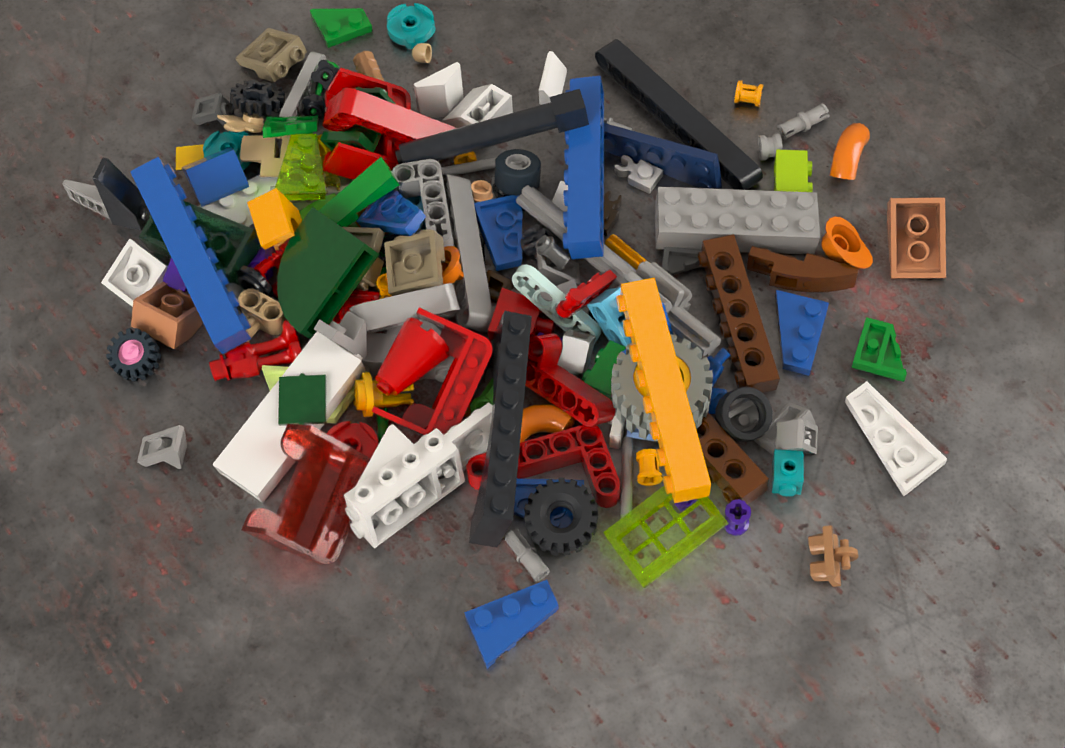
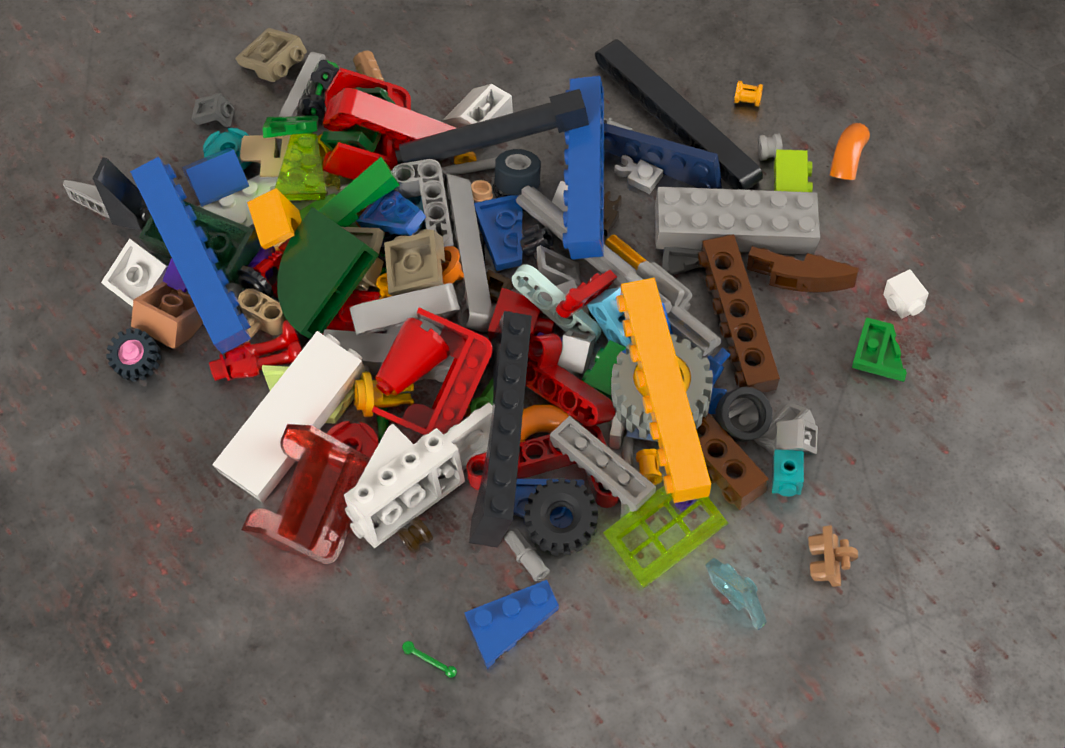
(164, 446): light grey slope -> none
(188, 154): yellow sticker -> none
(247, 123): tan plate -> none
(257, 97): black gear -> none
(302, 400): dark green piece -> none
(341, 24): green wing -> none
(348, 334): light grey slope -> none
(408, 648): none -> green hinge
(412, 35): teal plate -> none
(415, 535): none -> dark brown wheel
(422, 53): tan hinge -> none
(439, 92): white slope -> none
(547, 247): dark grey pin -> none
(552, 78): white slope -> none
(602, 464): none -> light grey gear
(738, 590): none -> clear light blue wing
(744, 515): dark purple bush -> none
(800, 330): blue wing -> none
(803, 121): light grey pin -> none
(844, 244): orange piece -> none
(896, 441): white wing -> none
(905, 294): none -> white brick
(916, 238): nougat slope -> none

